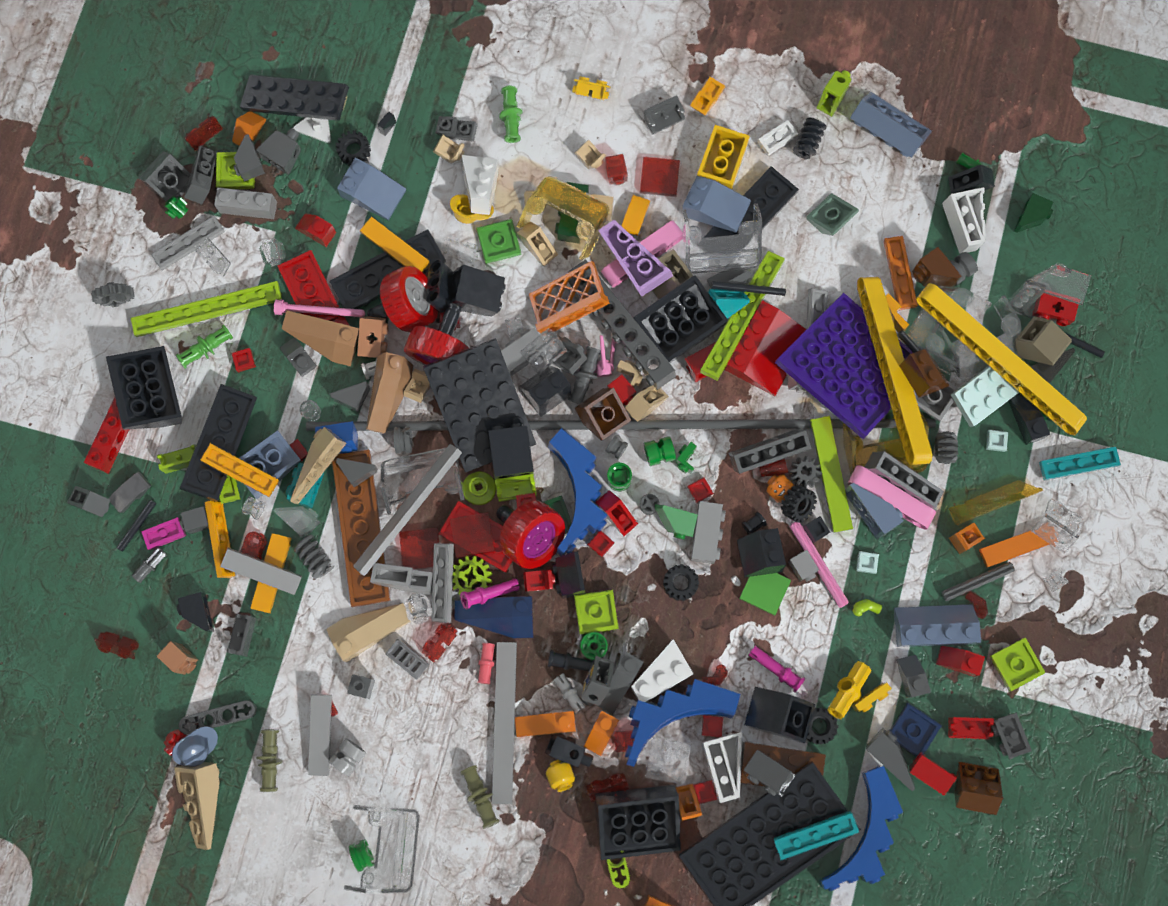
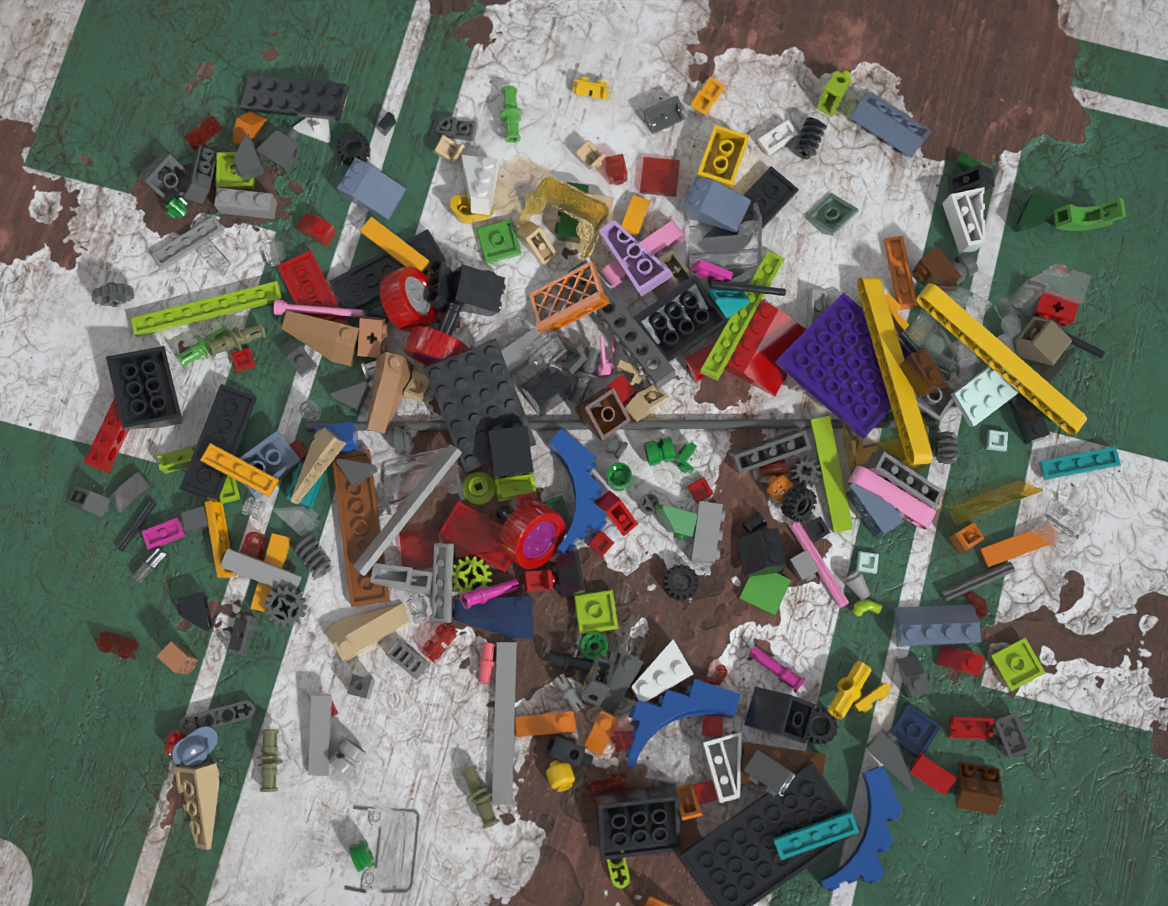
(235, 339): none -> olive piece
(277, 608): none -> dark grey gear
(707, 270): none -> dark pink plate
(857, 584): none -> light grey cone
(1087, 218): none -> bright green arch

